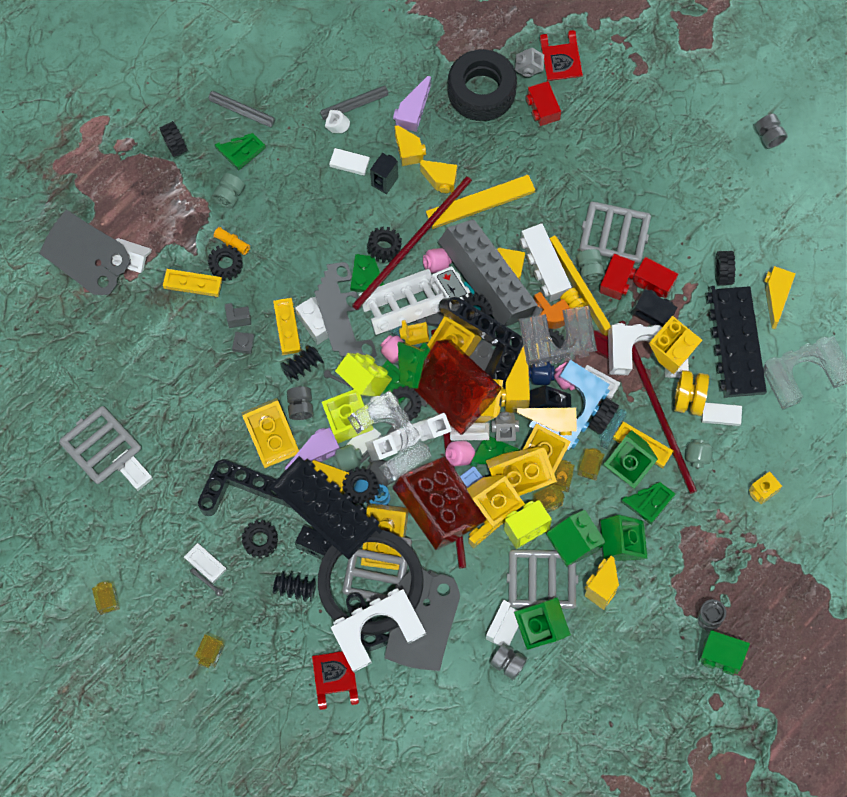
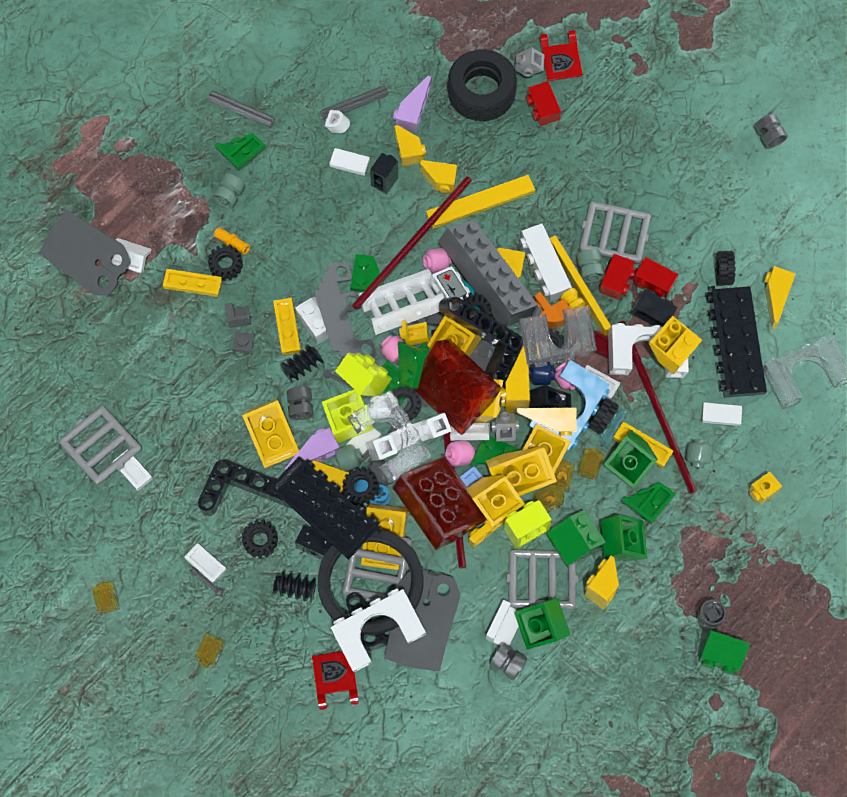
(173, 139): black tyre -> none
(387, 236): black tyre -> none
(690, 392): yellow wheel -> none

